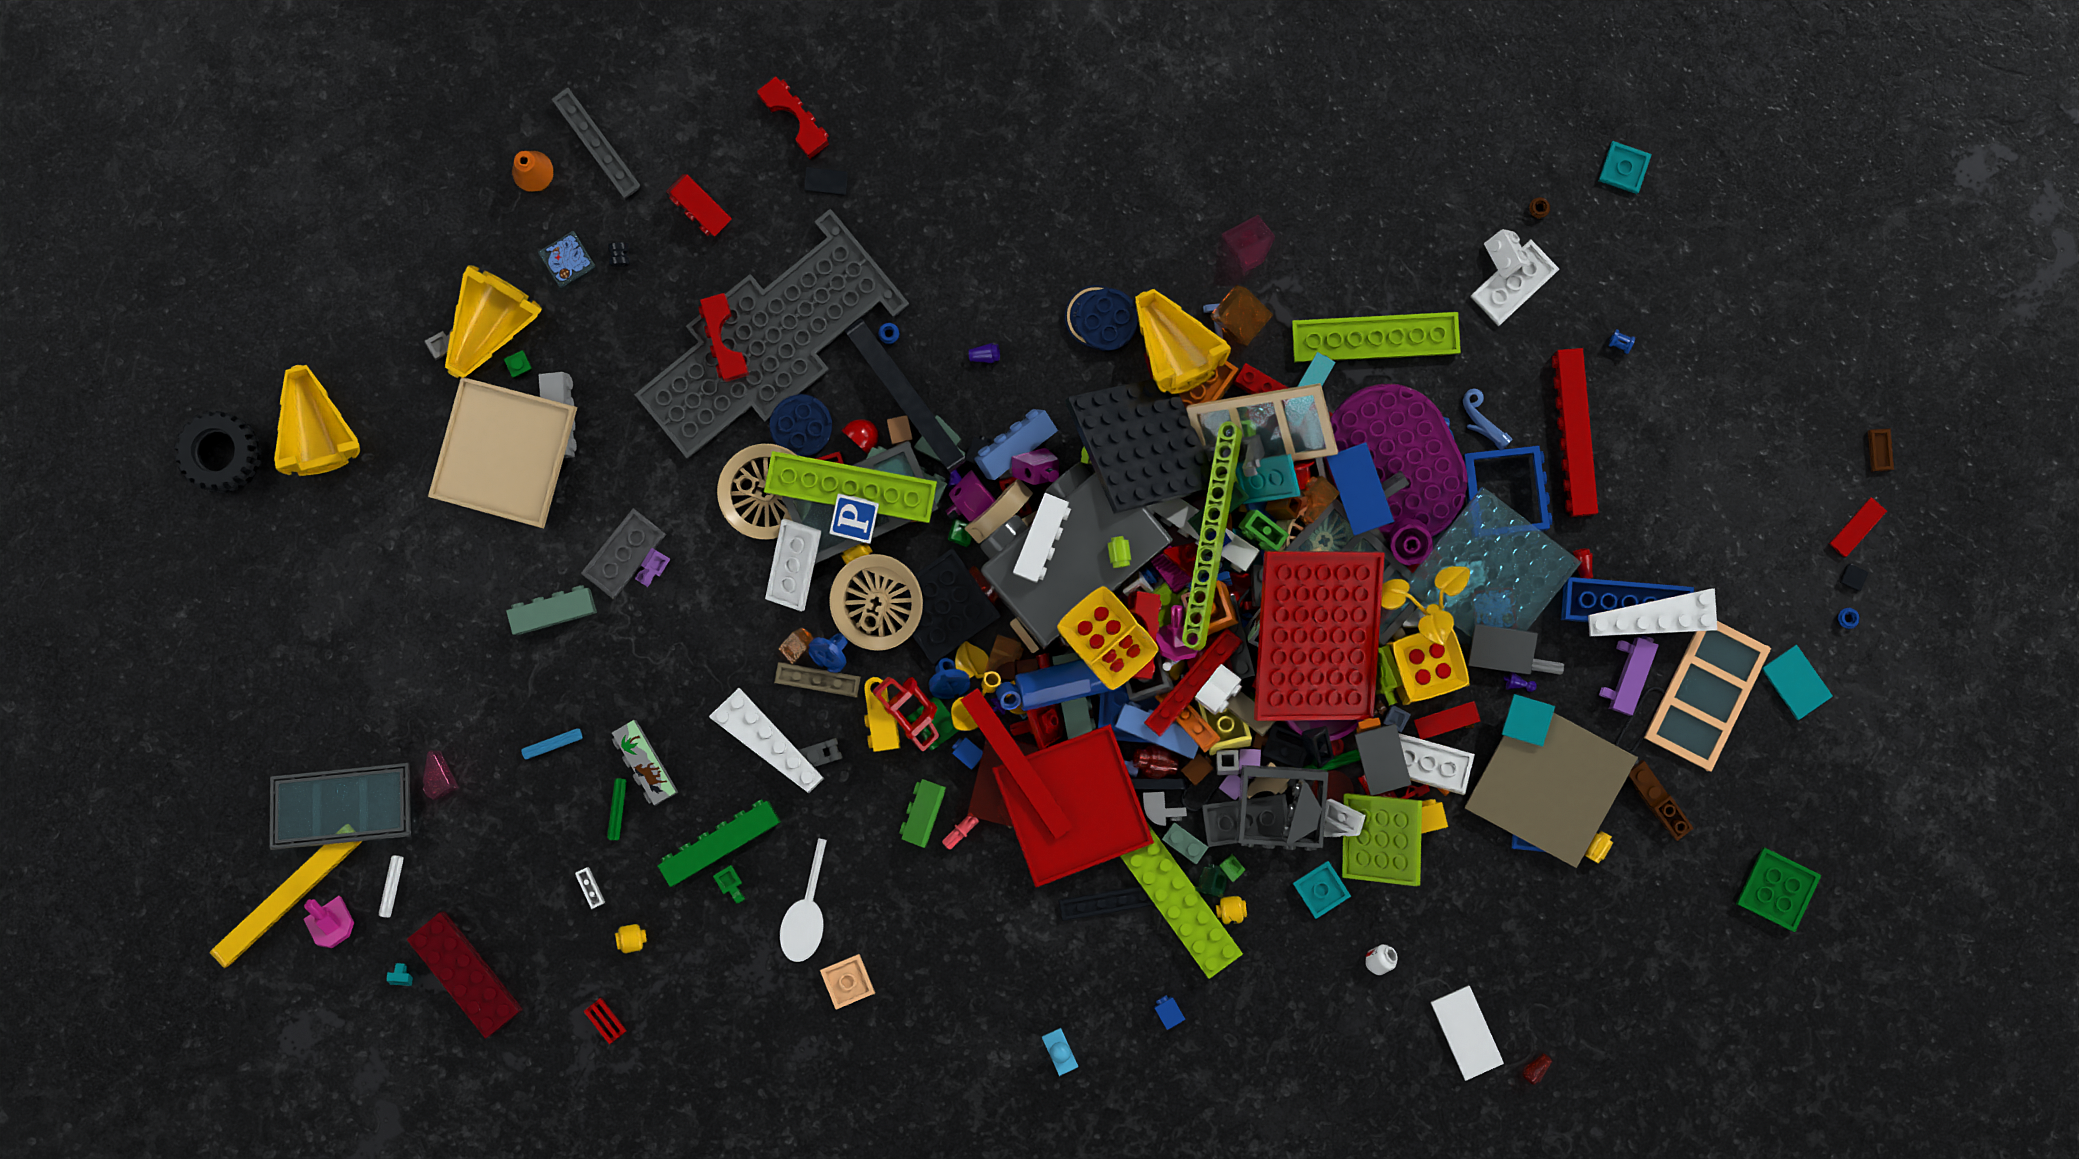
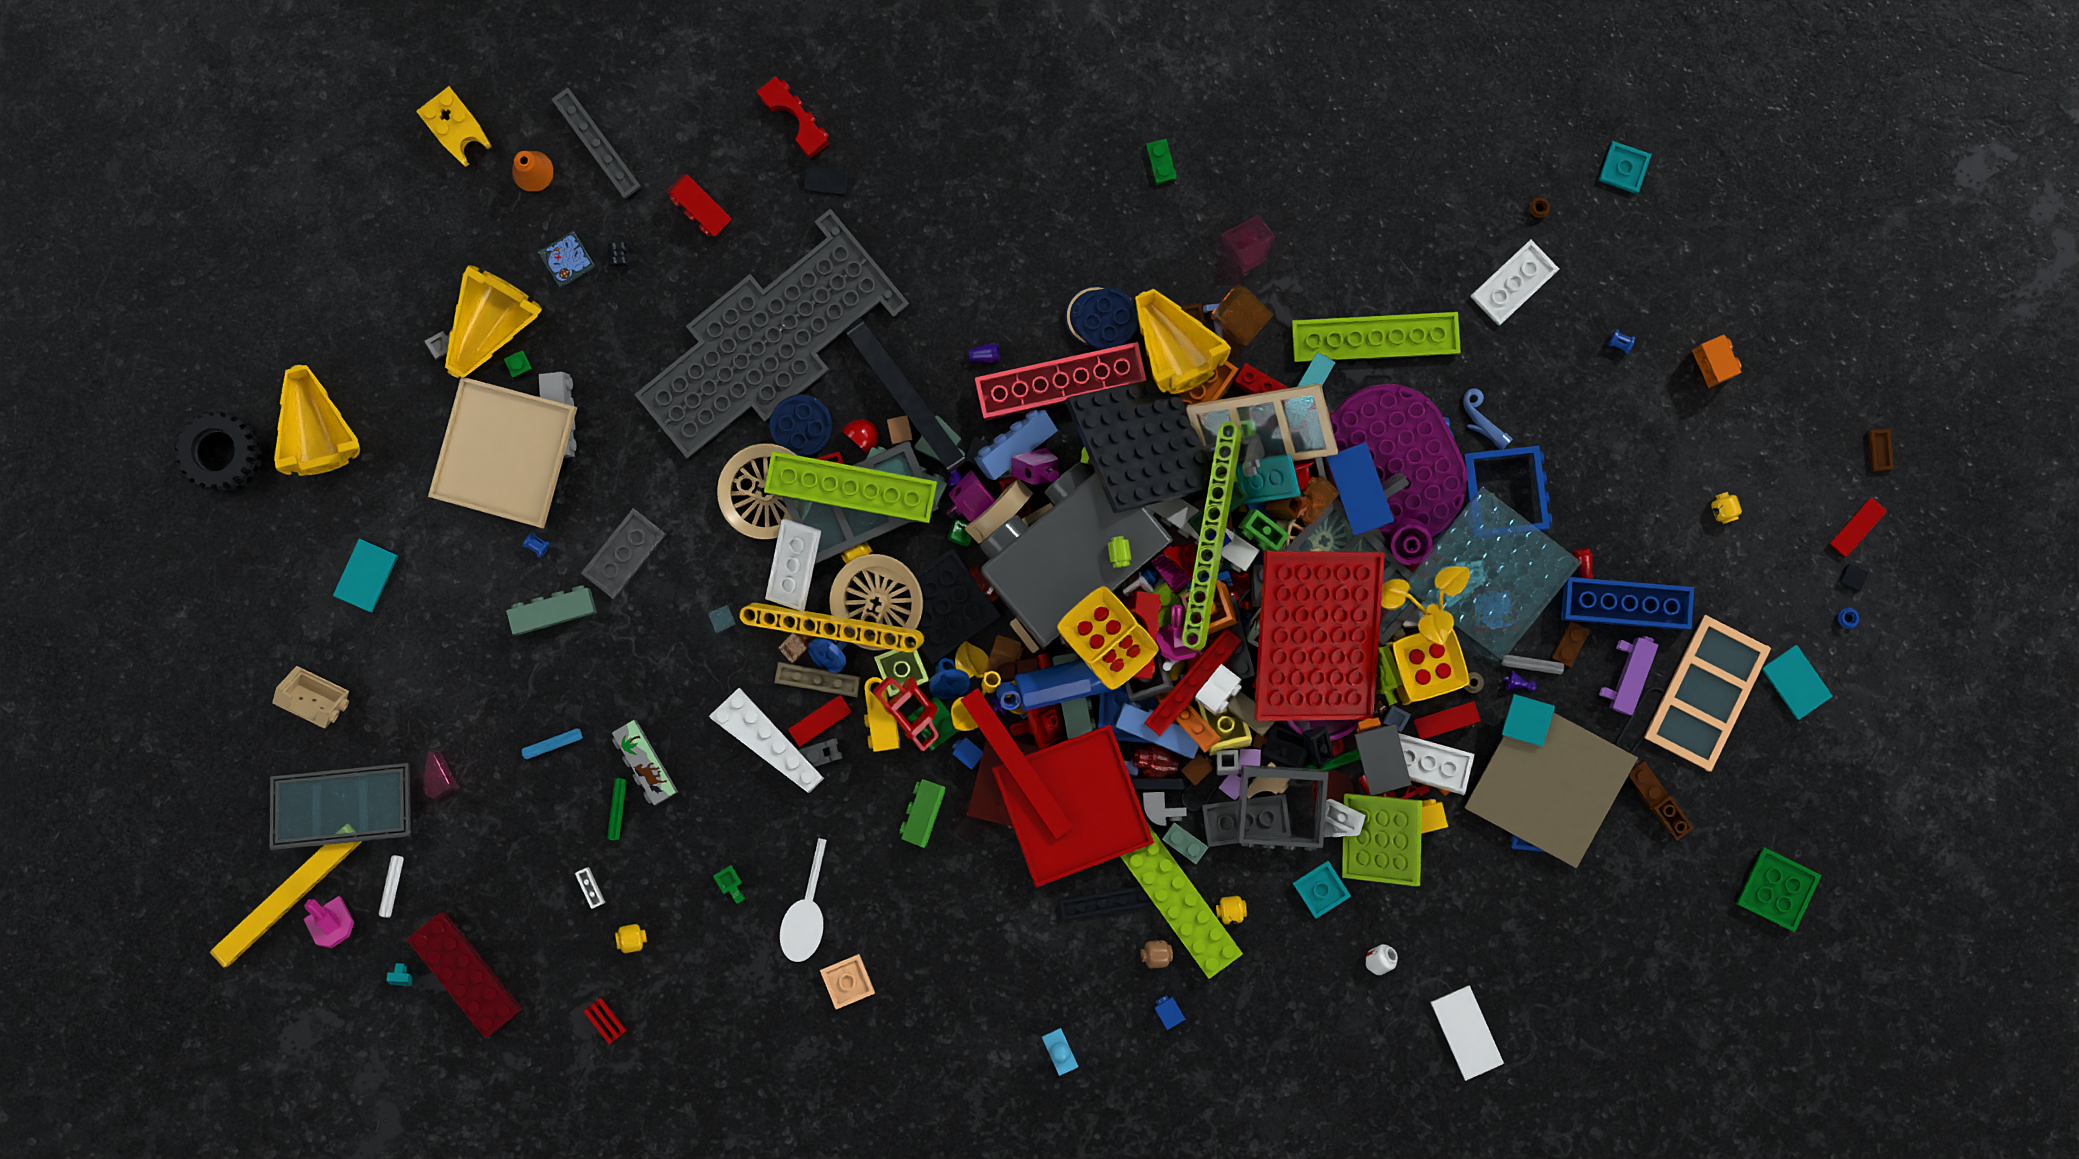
(311, 697): none -> tan piece
(365, 575): none -> teal tile
(456, 131): none -> yellow brick
(536, 544): none -> blue bush
(654, 564): medium lavender plate -> none
(717, 312): red arch -> none
(719, 843): green brick -> none
(722, 619): none -> clear light blue plate
(820, 720): none -> red tile
(840, 623): none -> yellow beam
(854, 518): piece -> none
(885, 327): blue plate -> none
(900, 667): none -> yellowish green brick
(960, 831): coral axle -> none
(1041, 538): white brick -> none
(1056, 380): none -> coral brick
(1156, 954): none -> medium nougat head
(1161, 161): none -> green plate
(1195, 311): none -> reddish brown tile
(1212, 881): clear green brick -> none
(1232, 867): bright green tile -> none
(1302, 813): dark grey slope -> none
(1480, 683): none -> dark tan plate
(1502, 648): dark grey tile -> none
(1507, 252): white bracket -> none
(1536, 1070): clear red cone -> none
(1570, 644): none -> reddish brown plate
(1576, 432): red brick -> none
(1599, 847): yellow brick -> none
(1674, 614): white wing -> none
(1717, 360): none -> orange brick
(1726, 508): none -> yellow head

